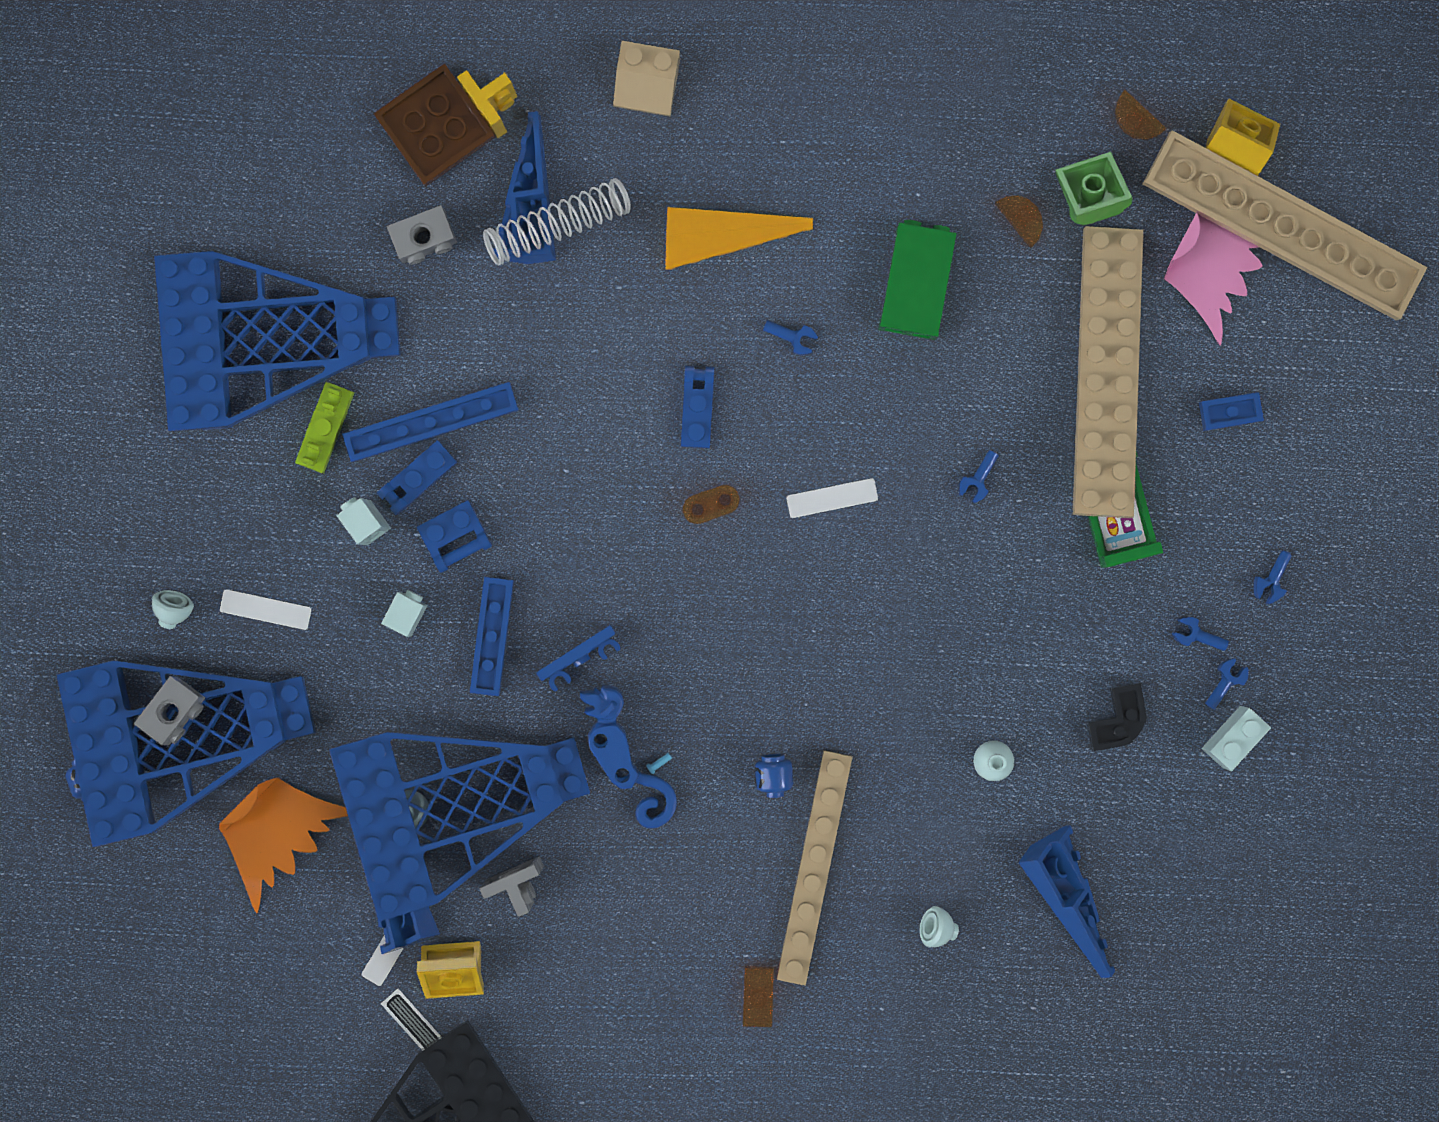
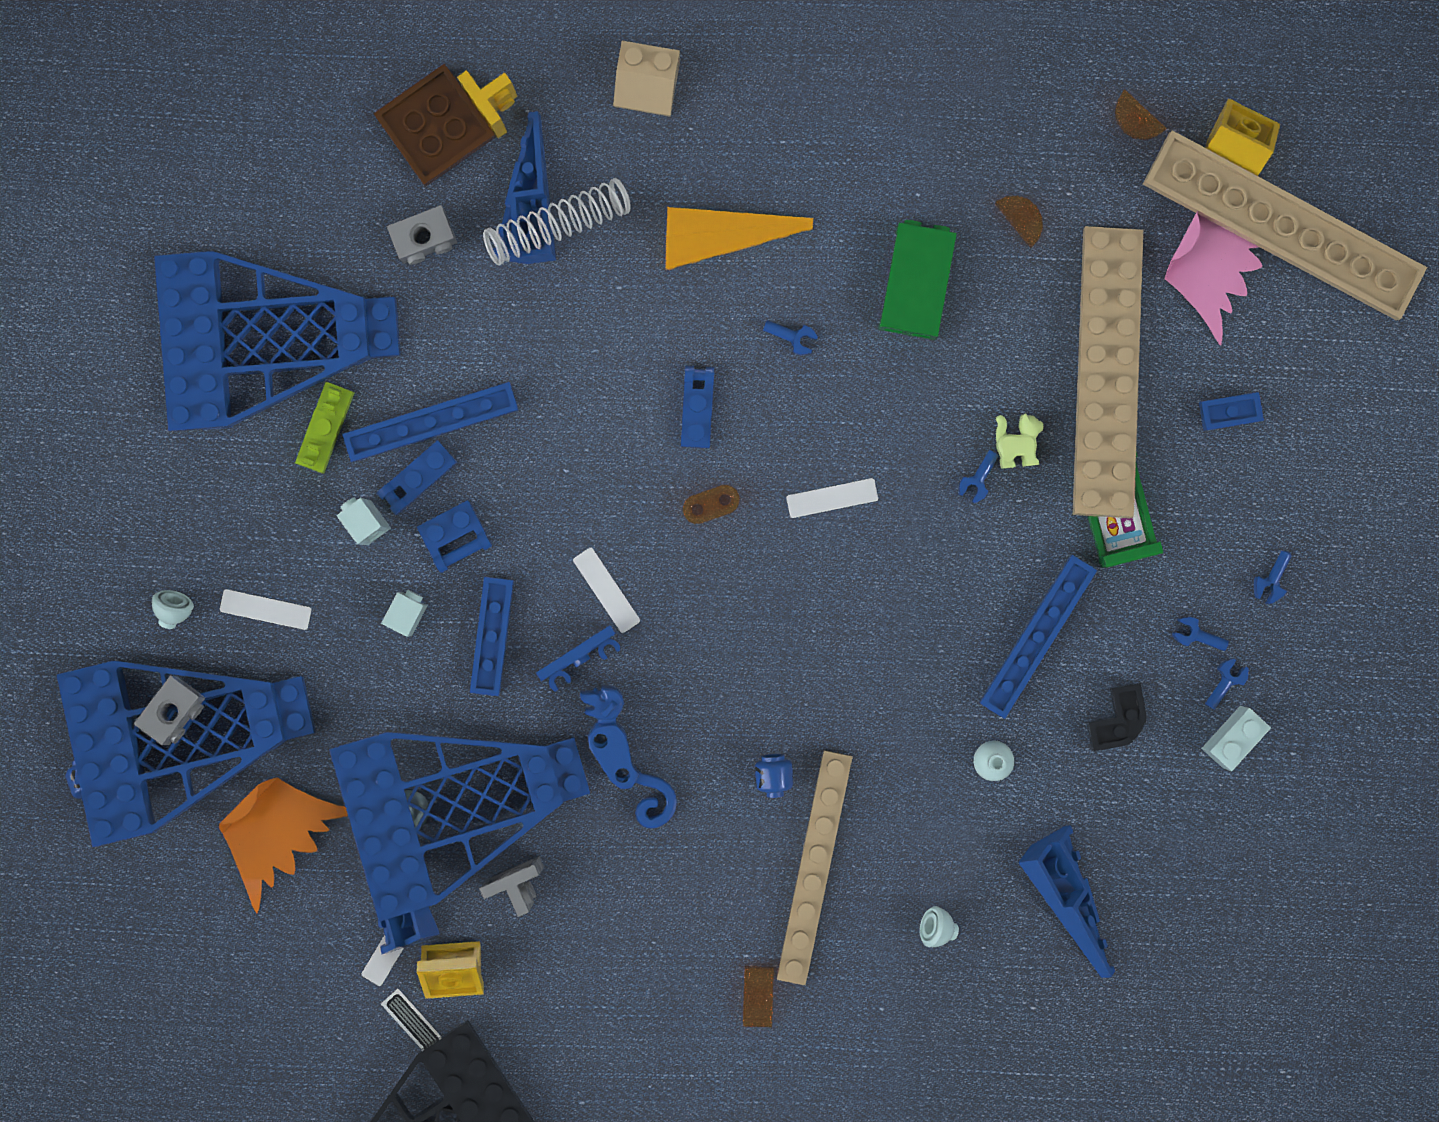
(606, 590): none -> white sticker
(658, 763): medium azure piece -> none
(1021, 445): none -> yellowish green animal
(1037, 636): none -> blue plate
(1094, 189): bright green slope -> none

